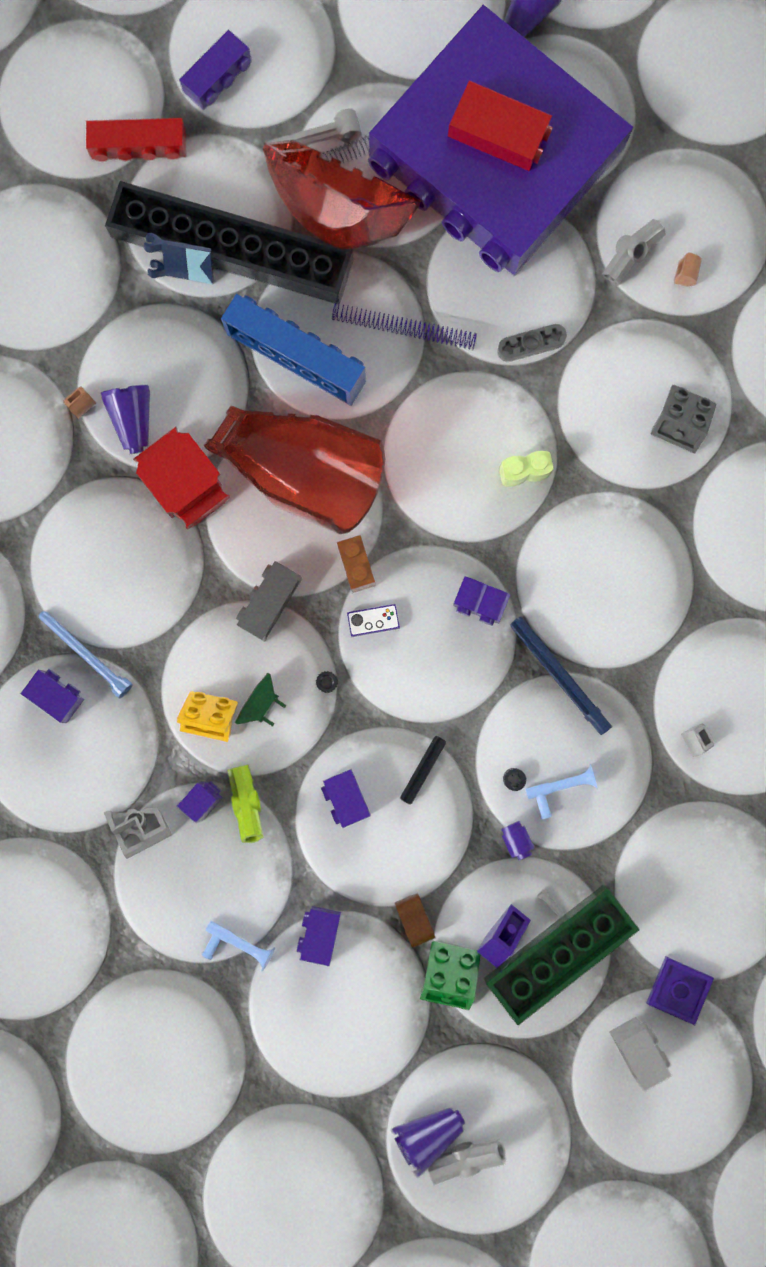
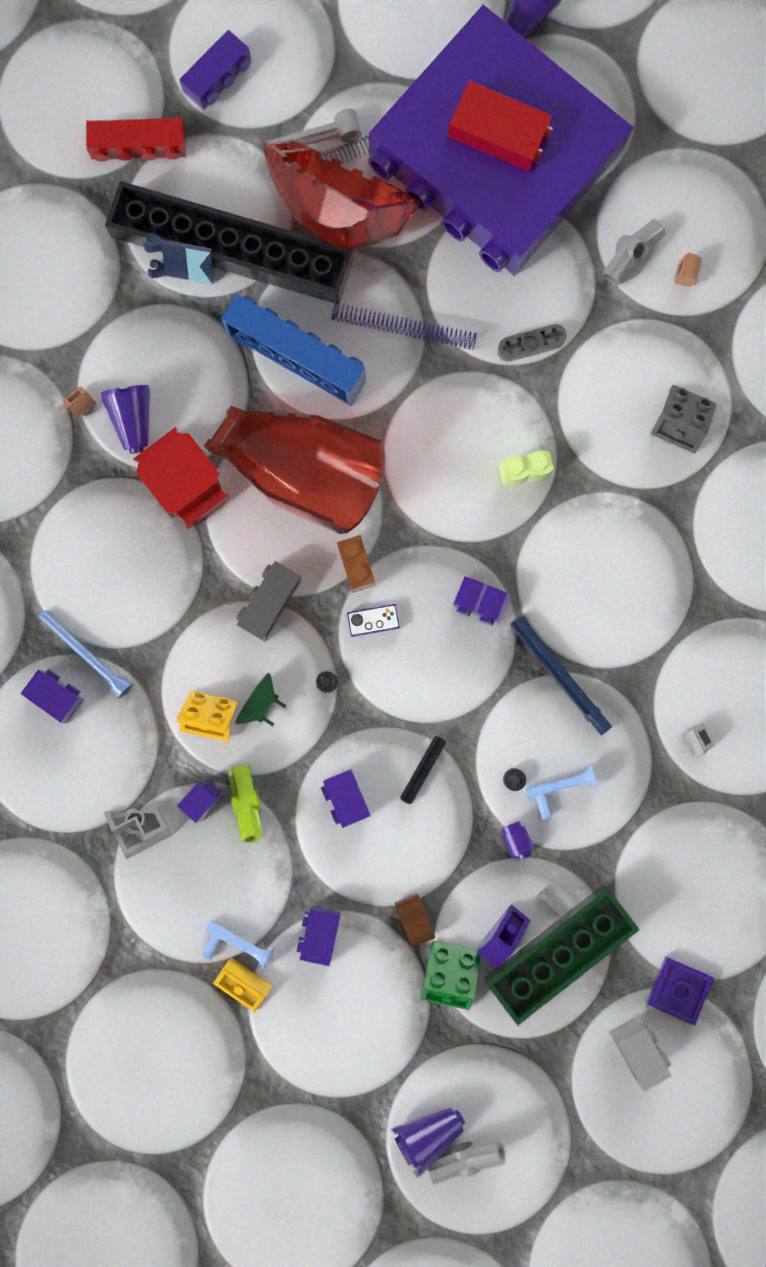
(242, 984): none -> yellow slope

